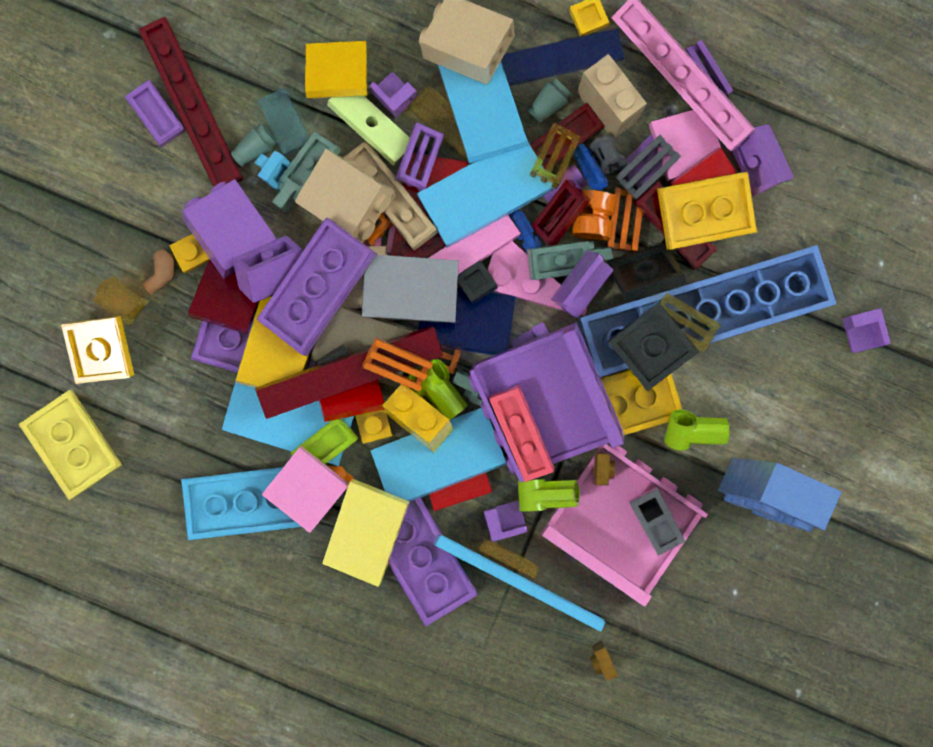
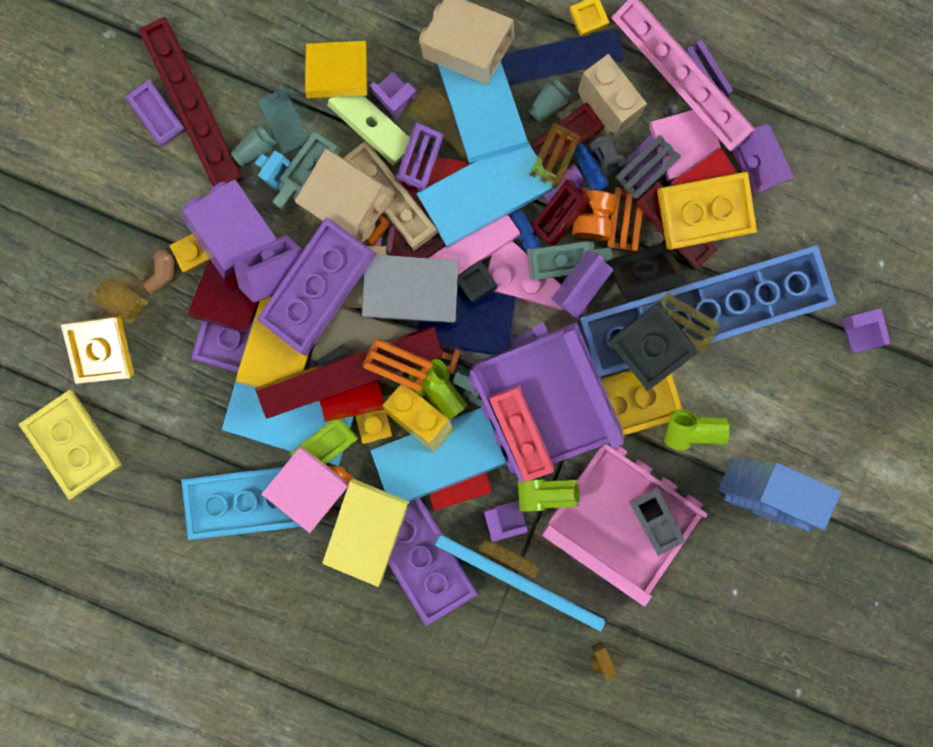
(603, 469): pearl gold plate -> none

